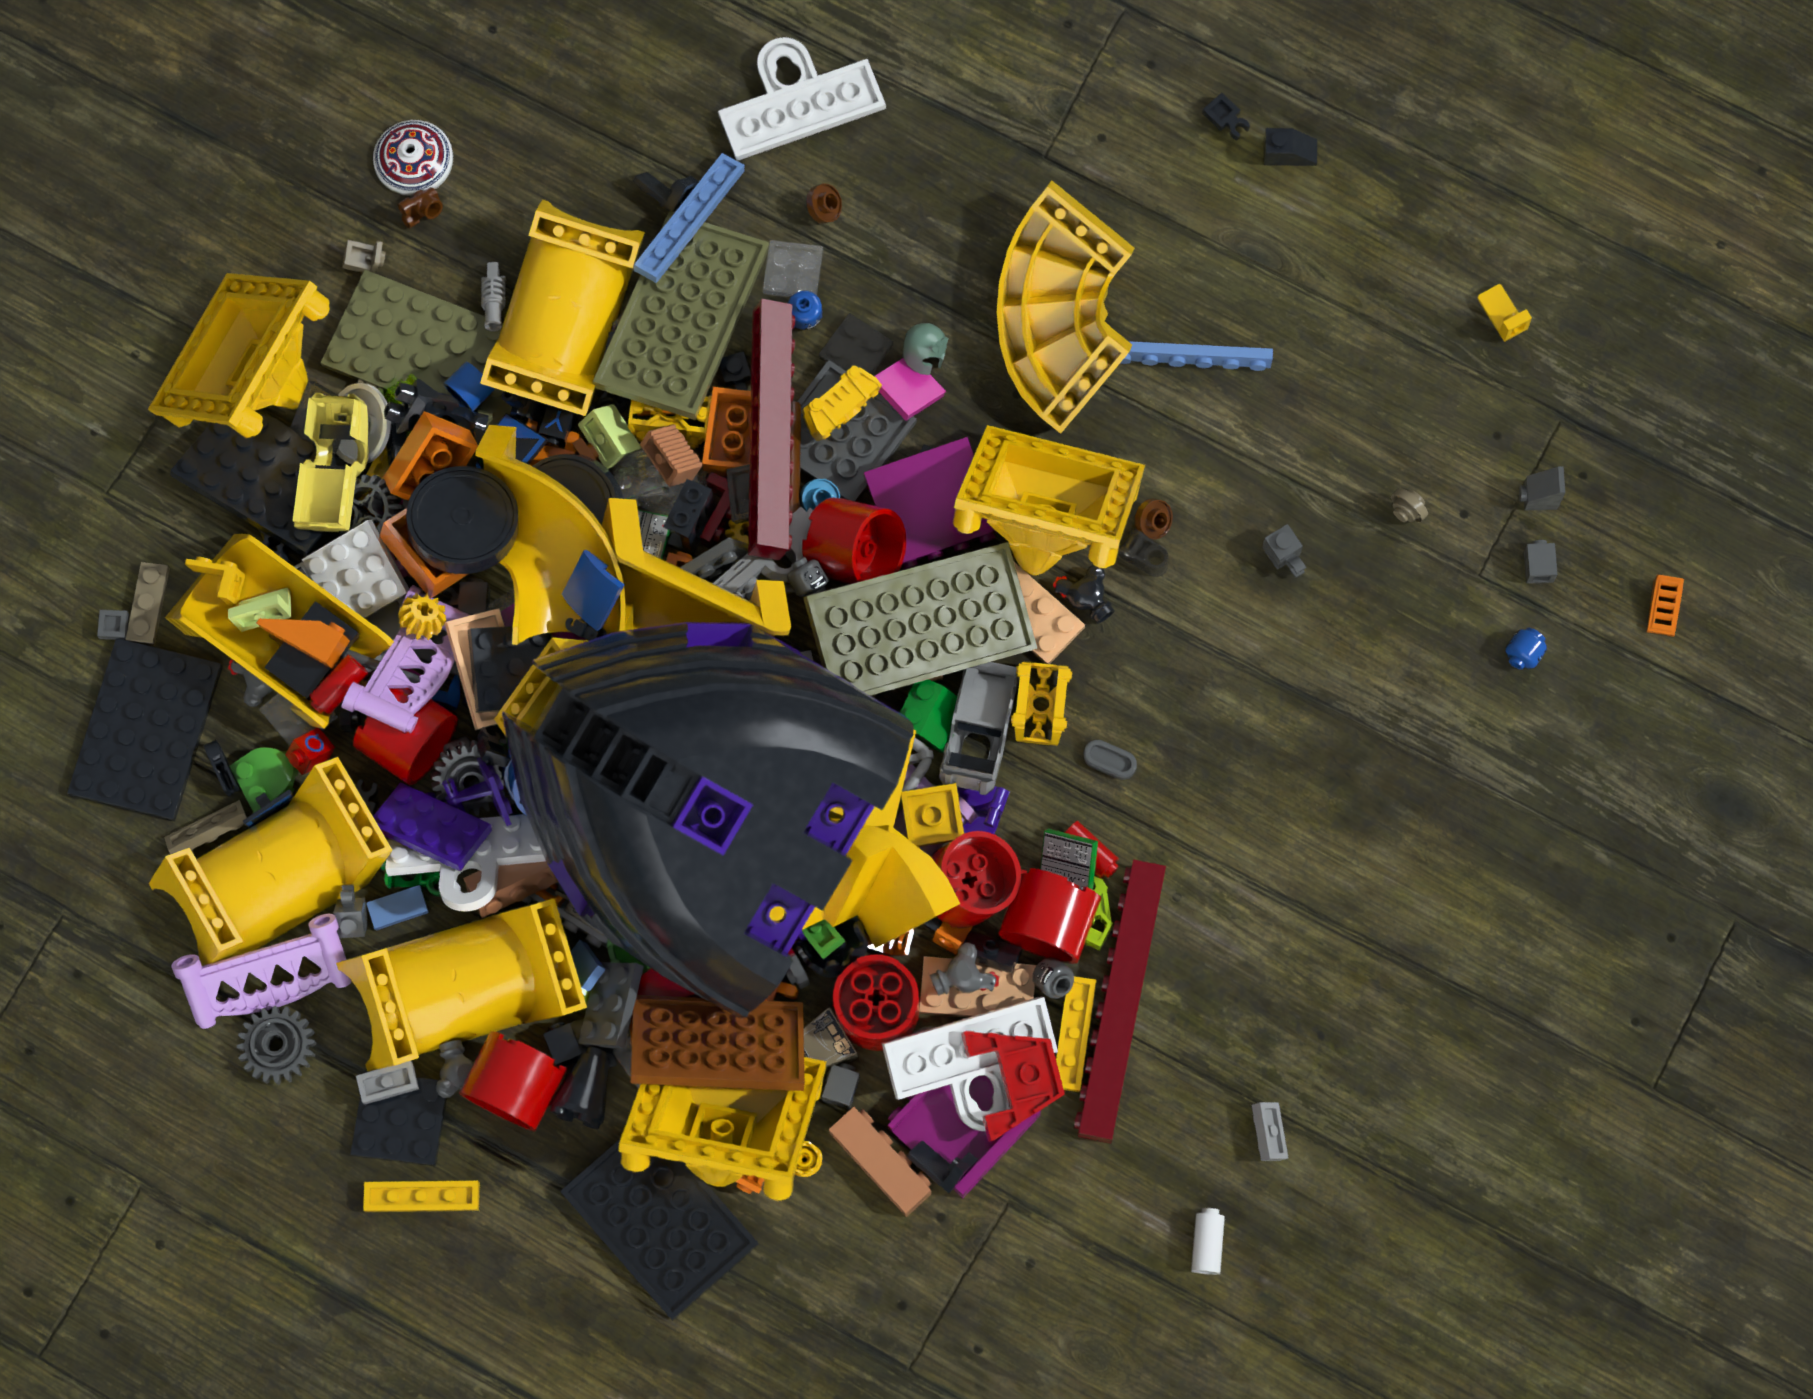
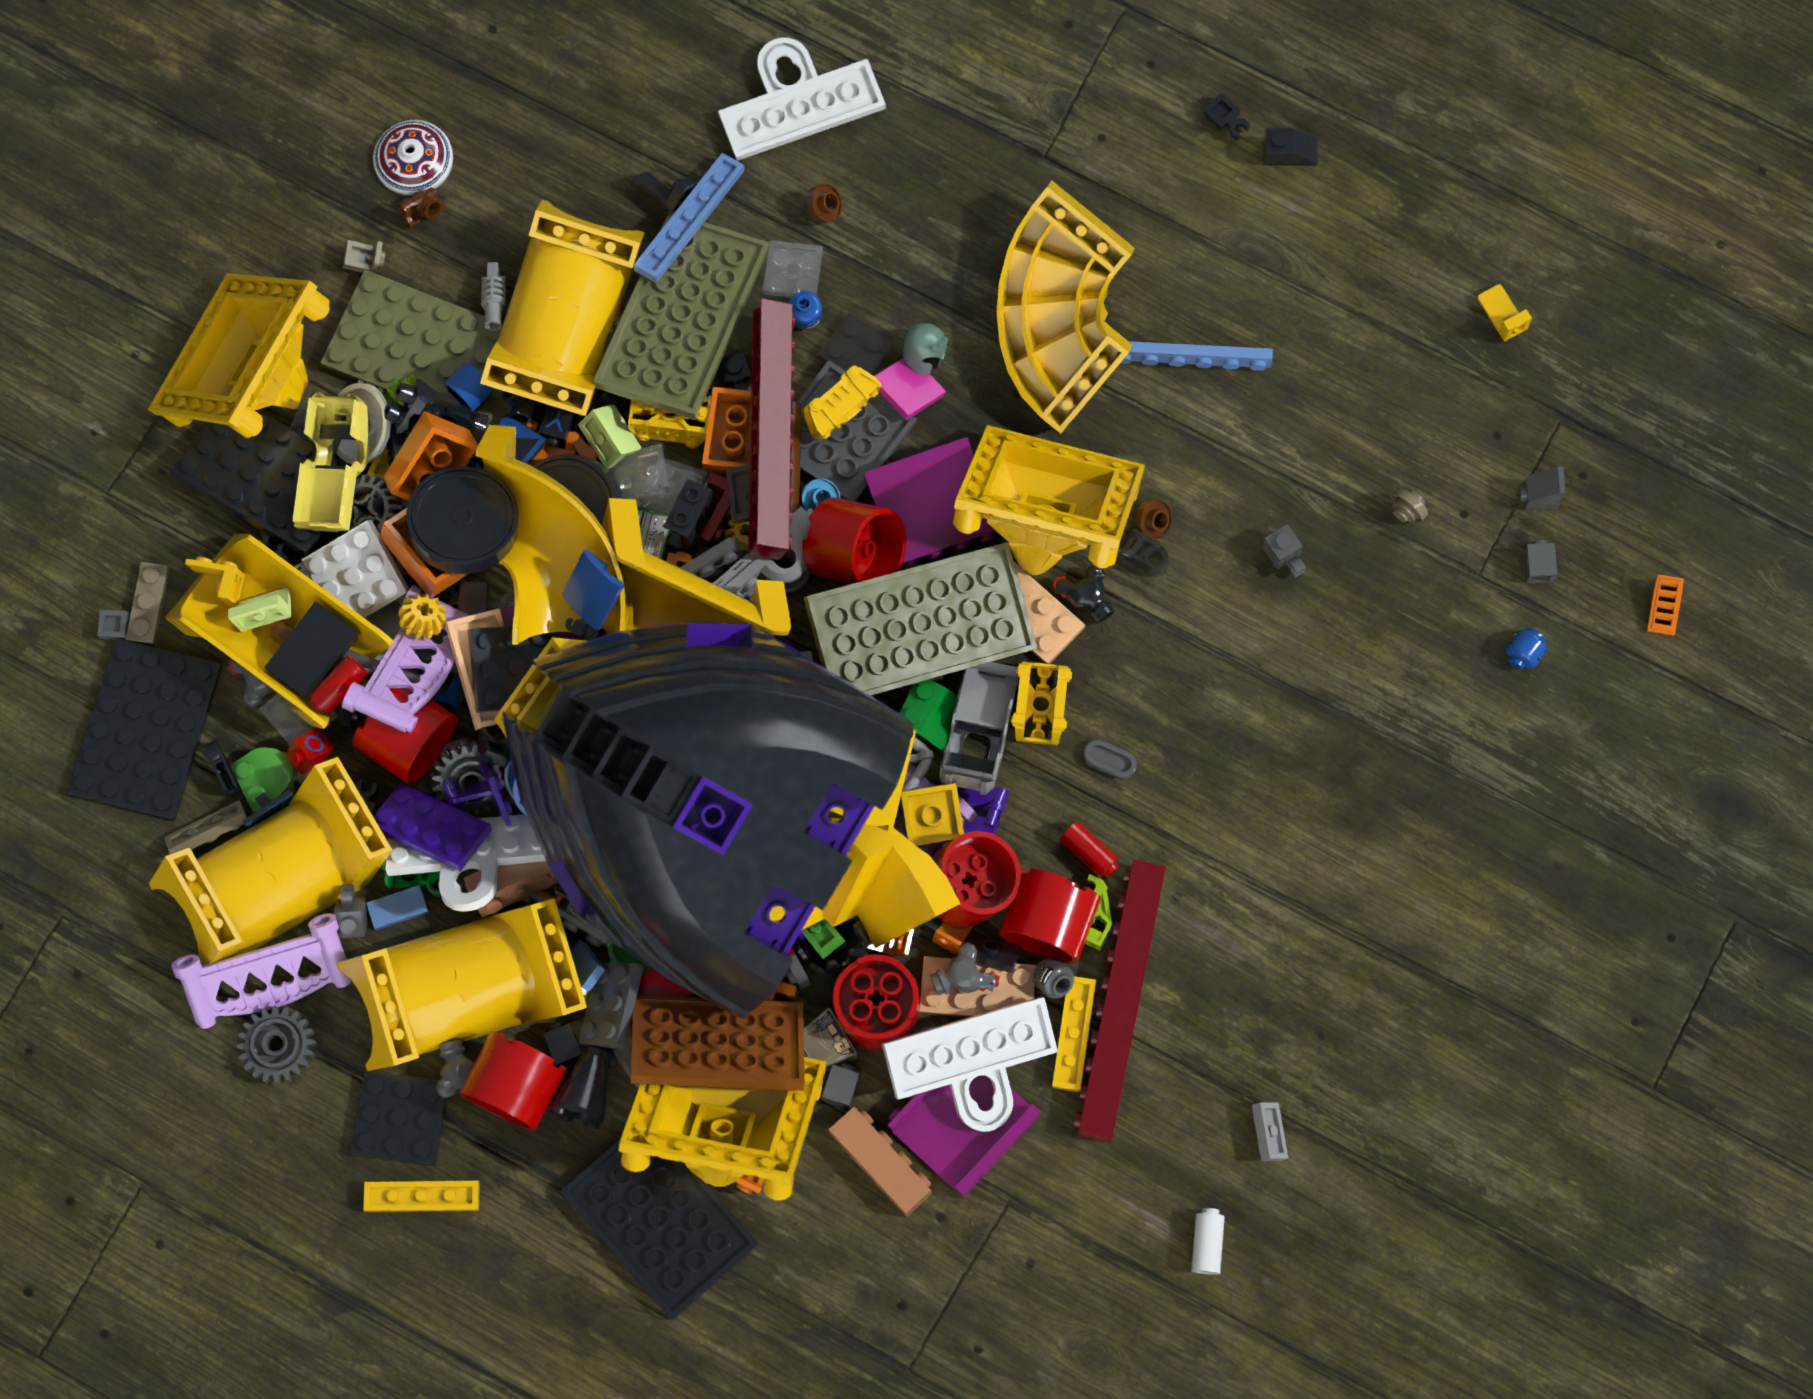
(310, 637): orange slope -> none
(387, 1082): light grey plate -> none
(671, 455): nougat brick -> none
(807, 577): dark grey head -> none
(813, 1162): yellow plate -> none
(938, 1169): black bracket -> none
(1027, 1074): red wing -> none
(1069, 857): tile -> none

